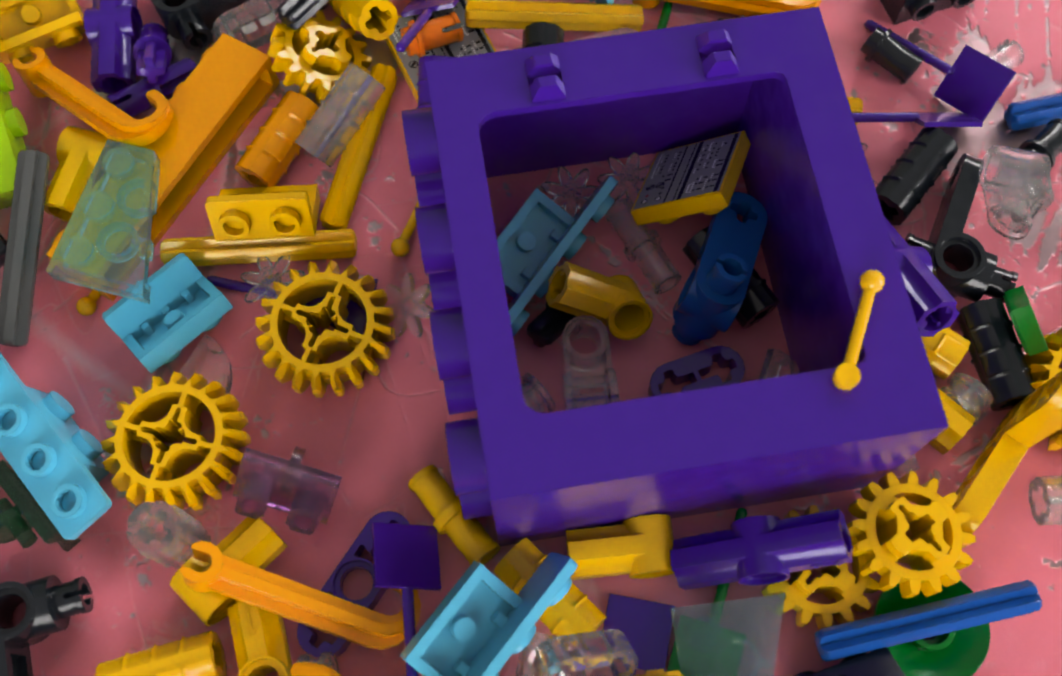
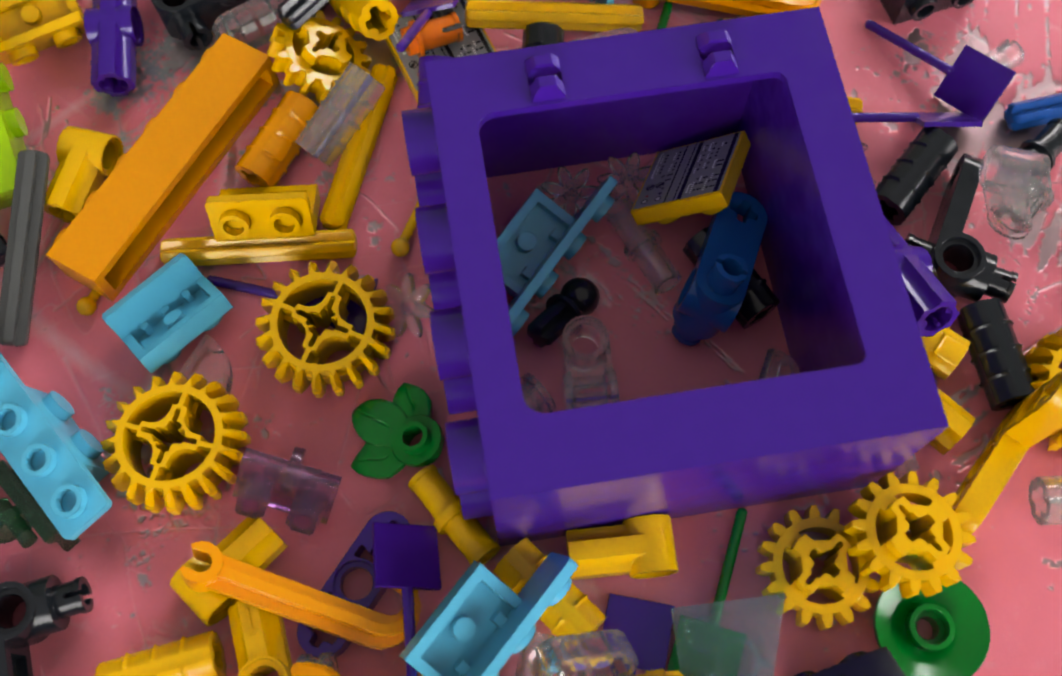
(48, 81): light orange piece -> none
(111, 226): clear light blue wing -> none
(133, 98): dark purple axle -> none
(152, 52): dark purple axle -> none
(164, 533): clear axle -> none
(264, 278): clear plant -> none
(390, 429): none -> green plate
(600, 296): yellow piece -> none
(696, 365): dark purple beam -> none
(762, 550): dark purple piece -> none
(847, 374): yellow hinge -> none
(891, 54): black pin -> none
(927, 620): blue axle -> none
(968, 393): clear bush -> none
(1025, 321): green tile -> none

